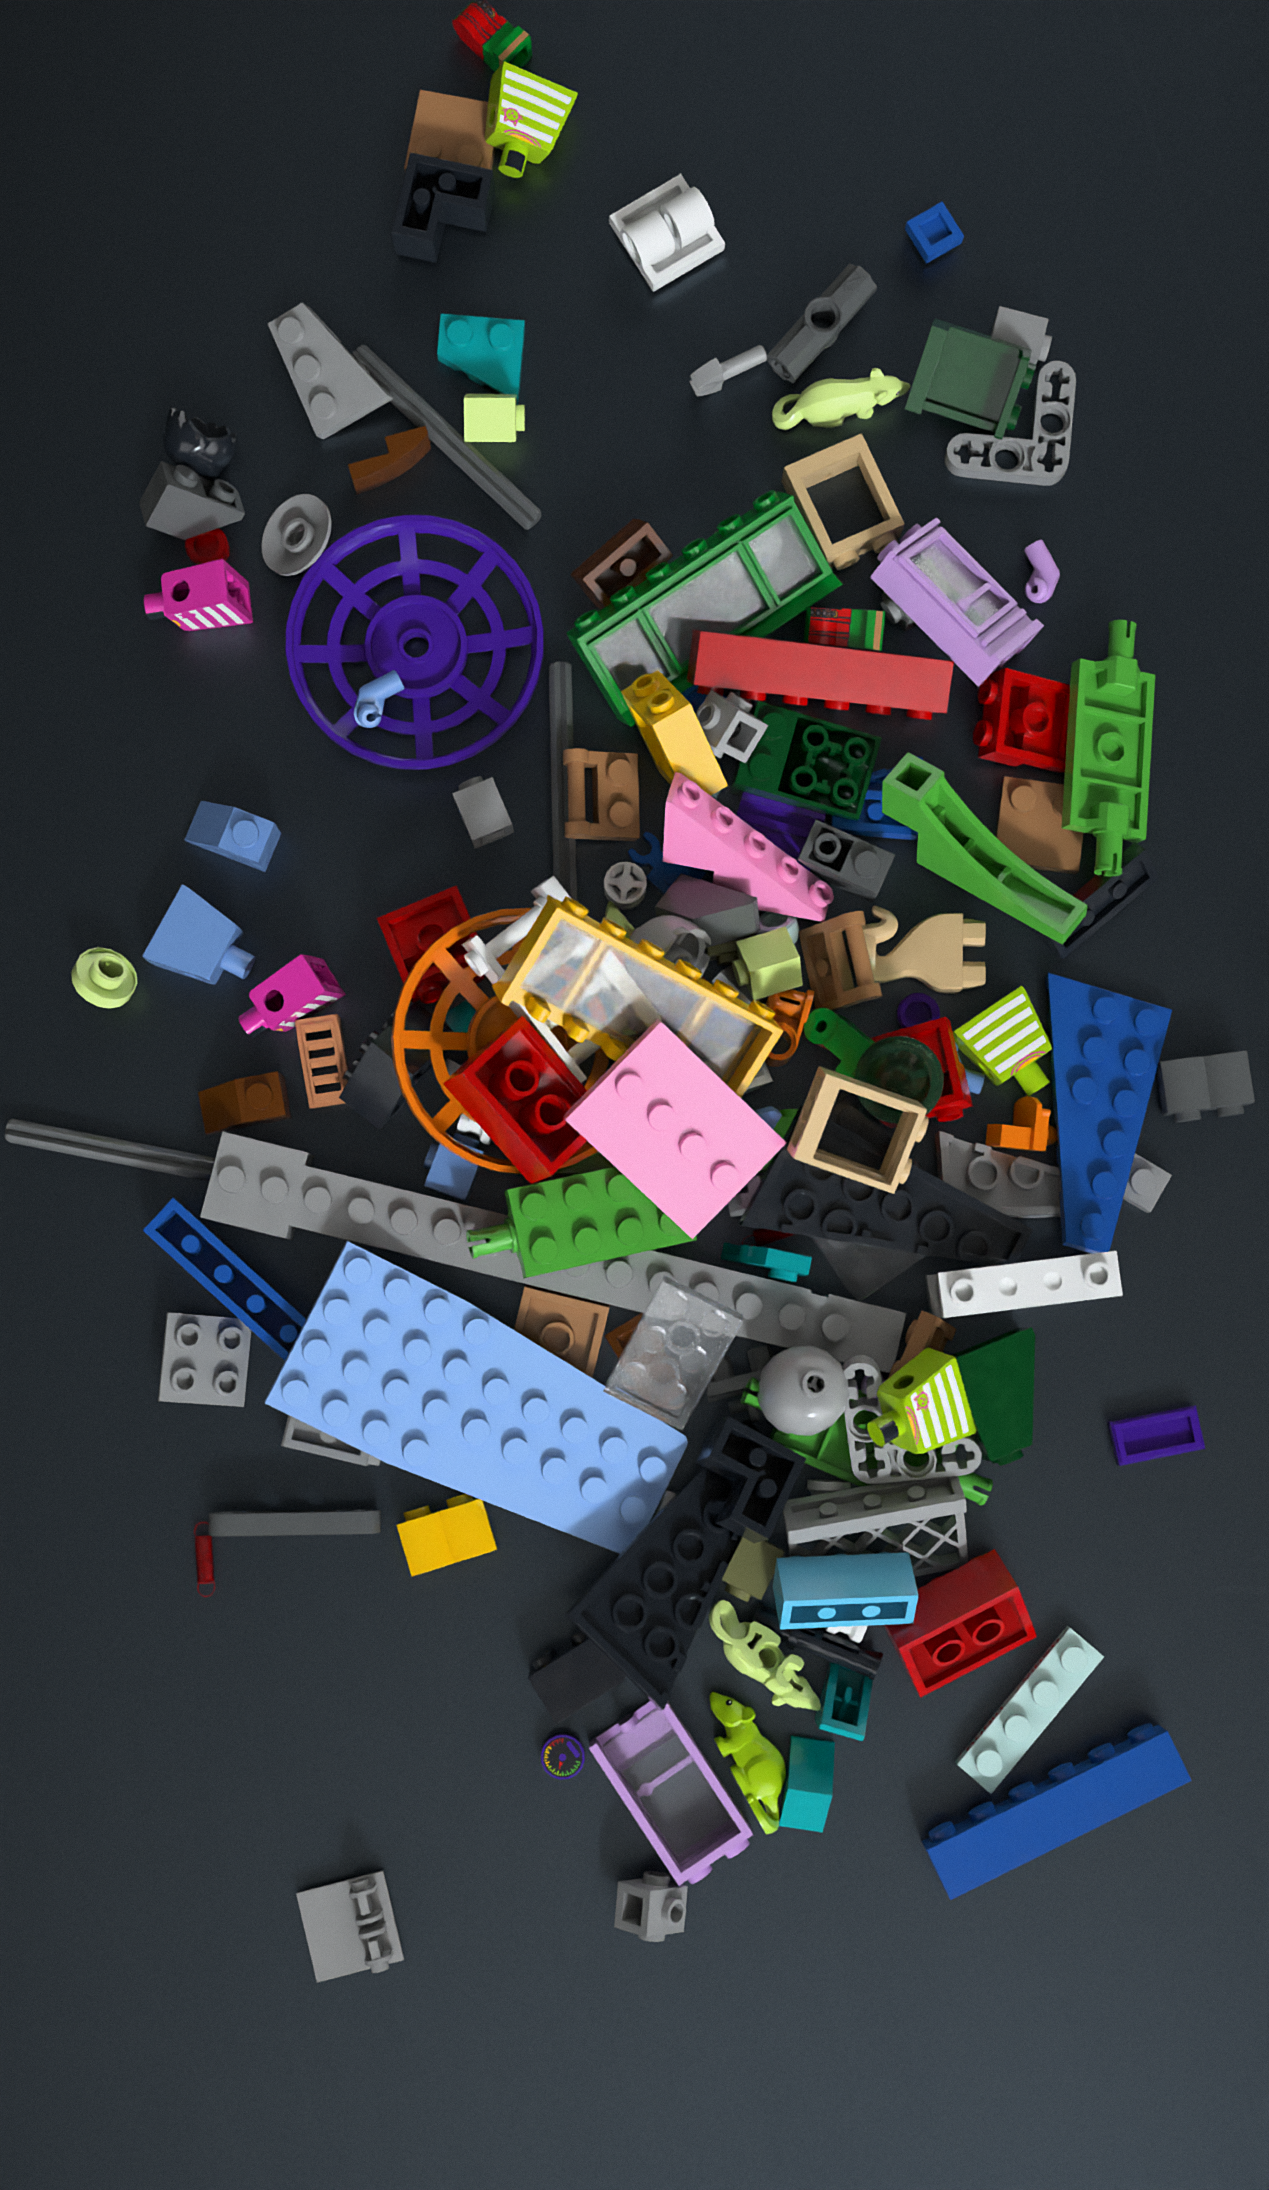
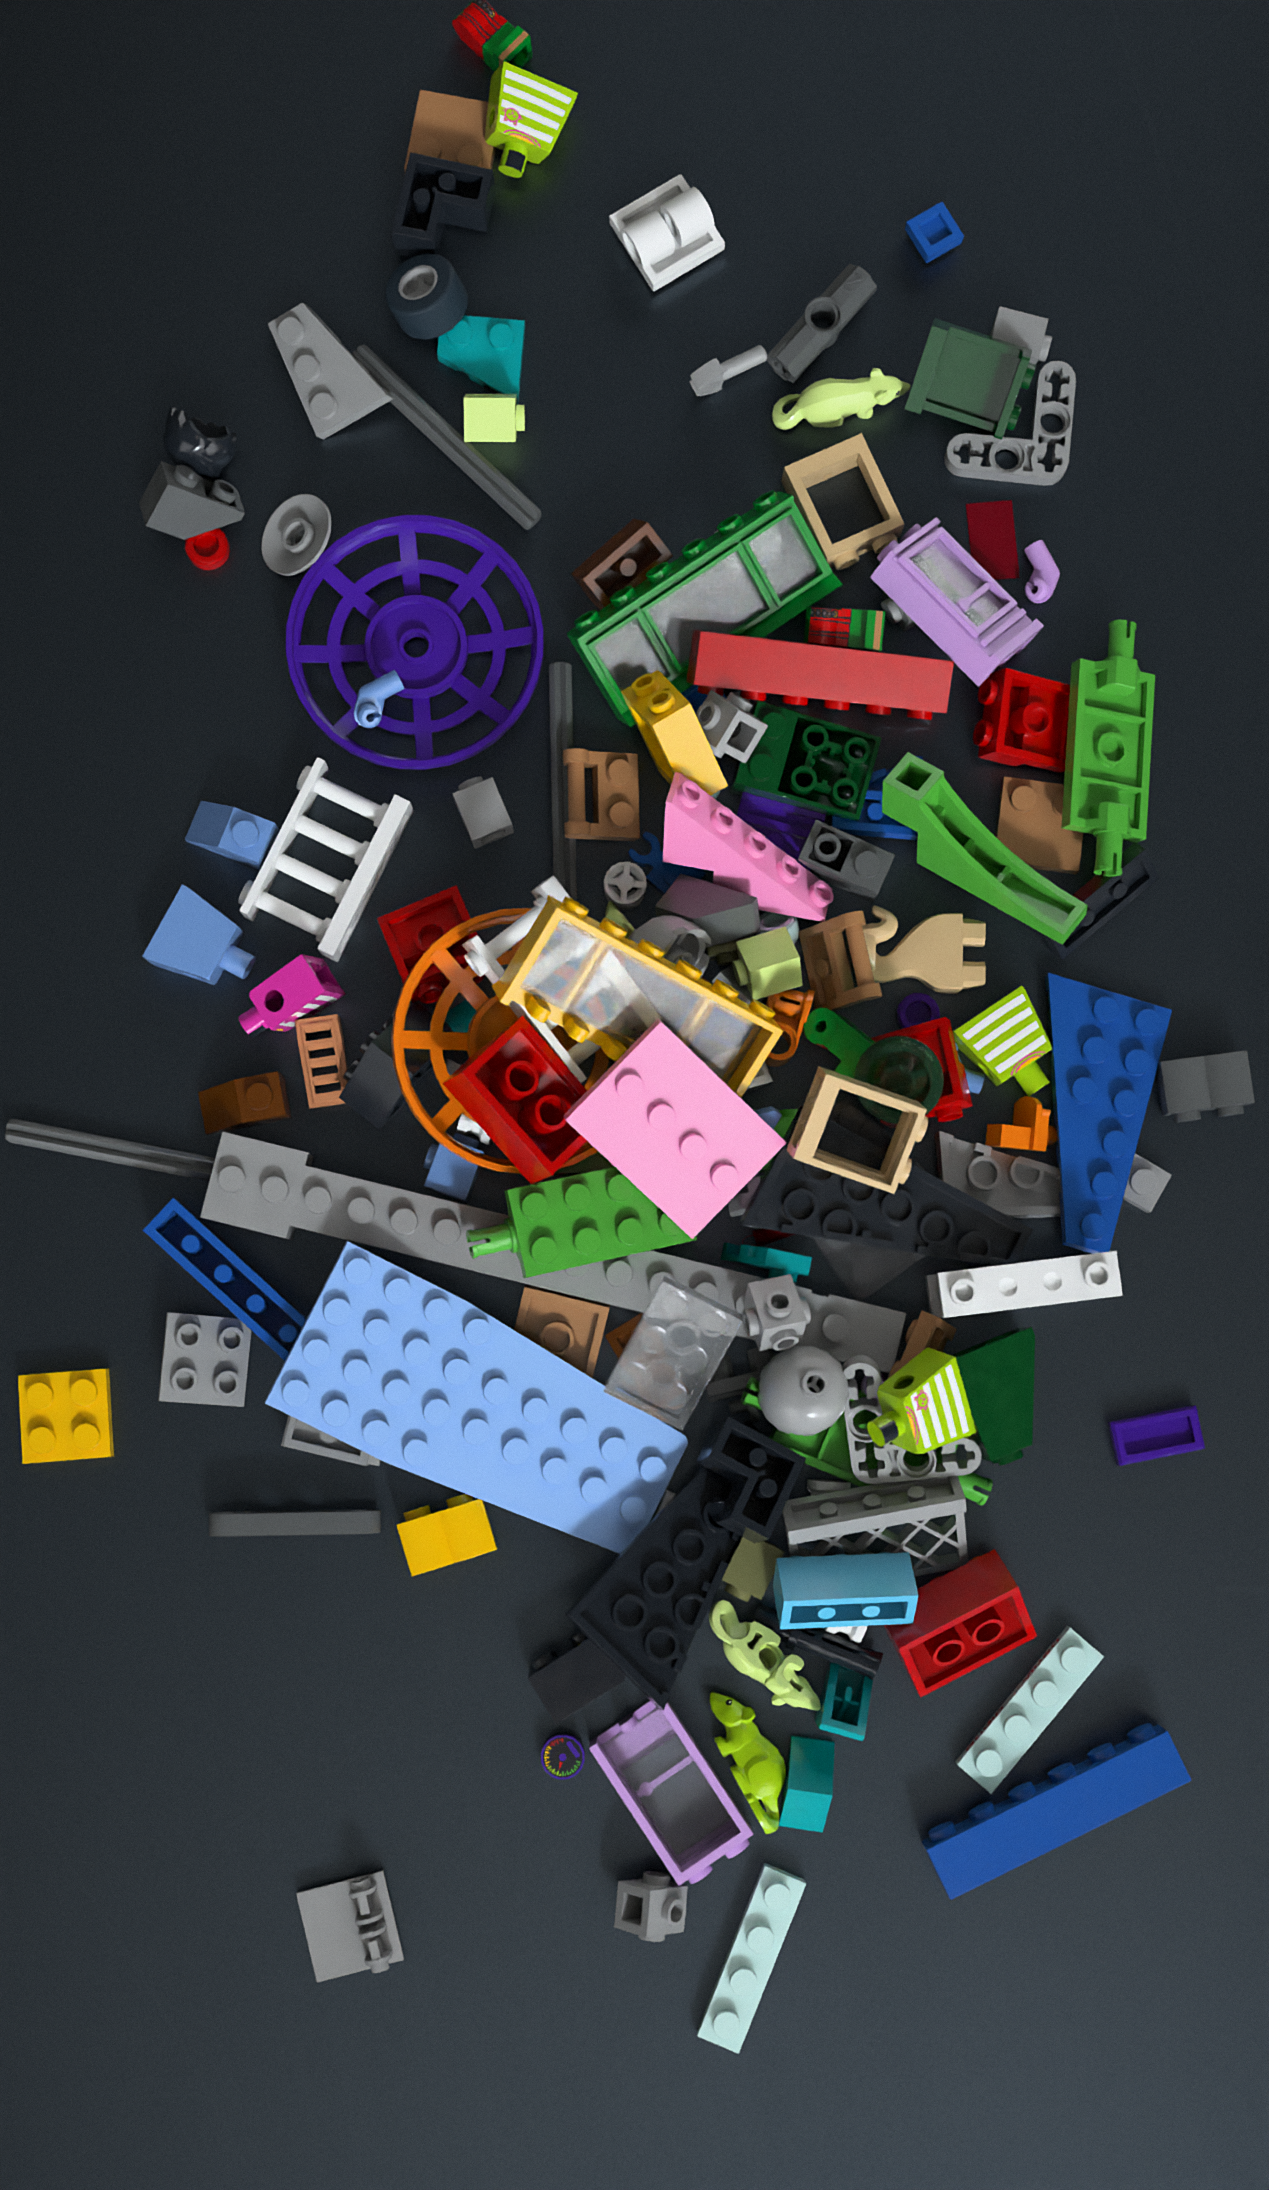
(65, 1416): none -> yellow plate
(104, 977): yellowish green plate -> none
(202, 597): dark pink torso -> none
(204, 1560): red piece -> none
(350, 895): none -> white fence
(404, 452): reddish brown slope -> none
(426, 296): none -> black wheel
(751, 1958): none -> light aqua plate
(775, 1313): none -> light grey brick
(993, 538): none -> dark red sticker

